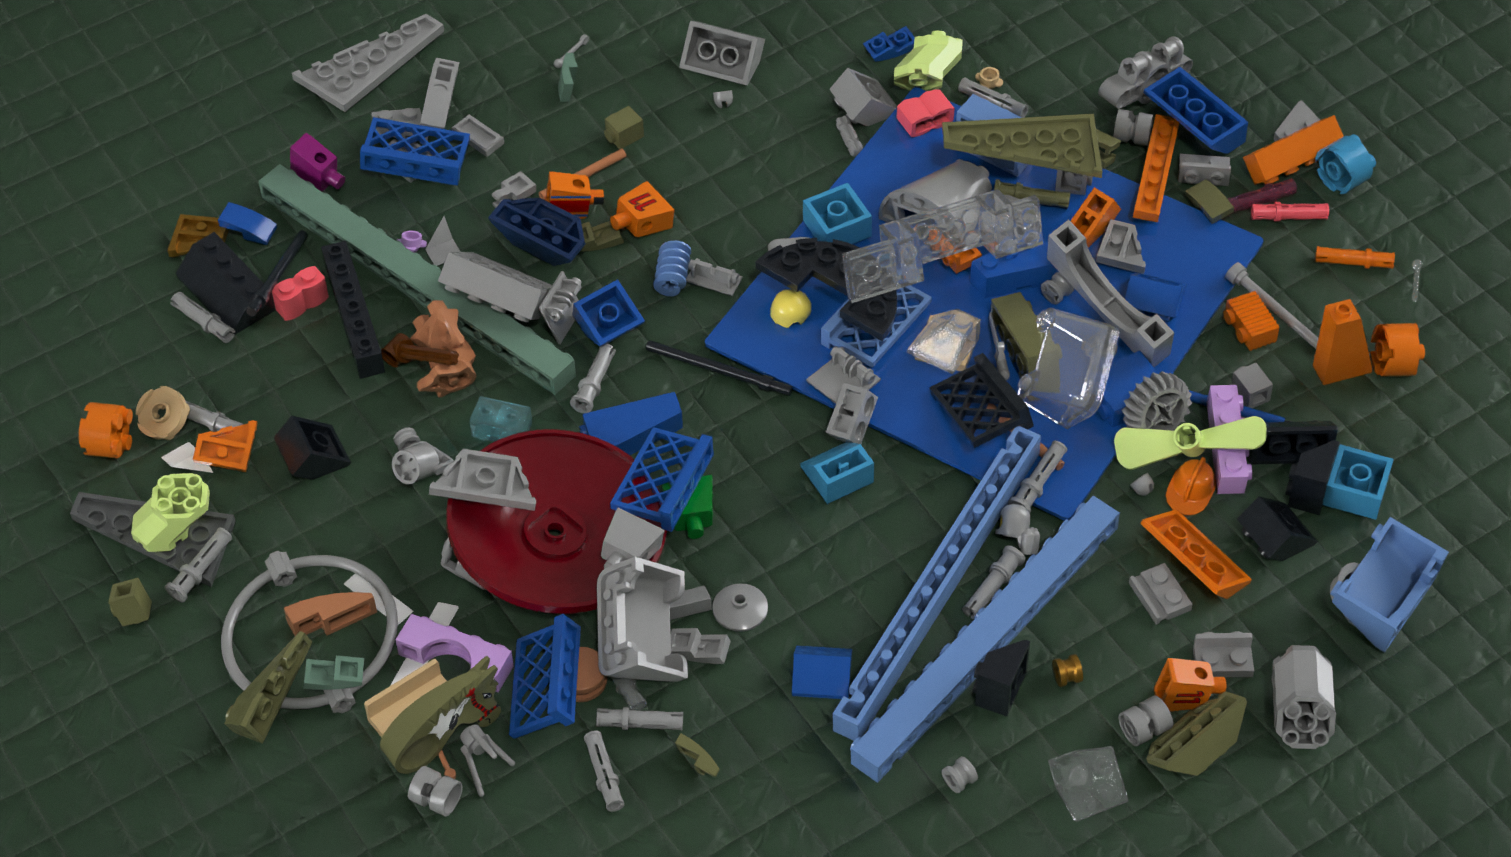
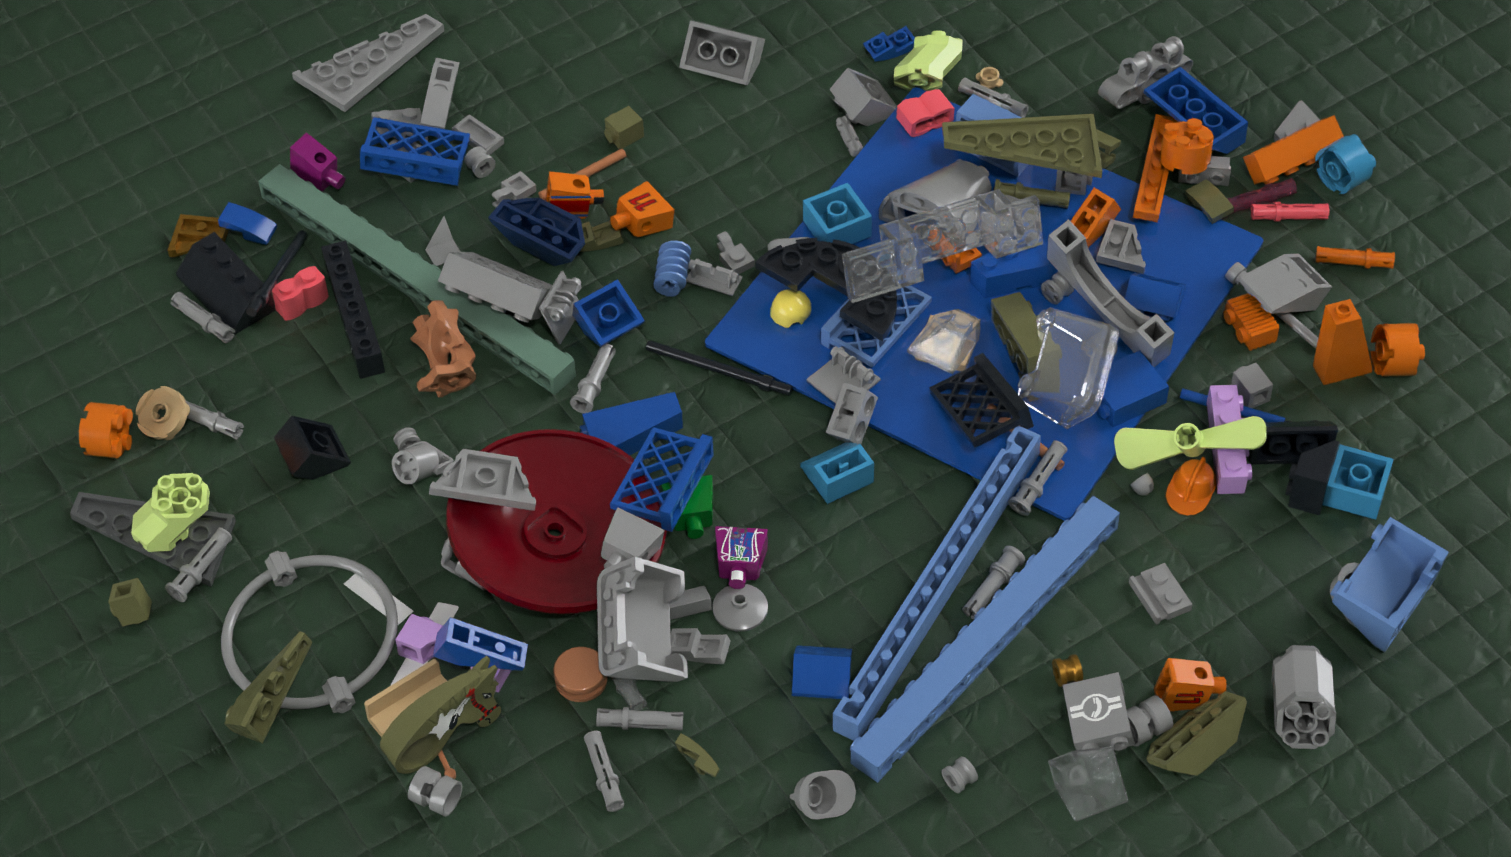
(183, 458): white sticker -> none
(227, 447): orange wing -> none
(329, 612): nougat slope -> none
(337, 674): sand green slope -> none
(403, 350): reddish brown axle -> none
(412, 240): lavender plate -> none
(468, 644): none -> blue slope
(478, 742): light grey plant -> none
(479, 162): none -> light grey wheel
(499, 419): clear light blue brick -> none
(561, 675): blue fence -> none
(567, 77): sand green slope -> none
(583, 40): light grey hinge -> none
(720, 97): light grey hinge -> none
(734, 256): none -> light grey plate
(740, 553): none -> magenta torso
(824, 794): none -> light grey piece
(1000, 358): light grey sword -> none
(1001, 677): black slope -> none
(1016, 523): light grey piece -> none
(1098, 713): none -> light grey panel
(1133, 127): light grey wheel -> none
(1157, 403): light grey gear -> none
(1186, 146): none -> orange brick
(1197, 553): orange slope -> none
(1226, 653): light grey bracket -> none
(1275, 529): black slope -> none
(1286, 285): none -> light grey slope
(1417, 264): clear hinge -> none

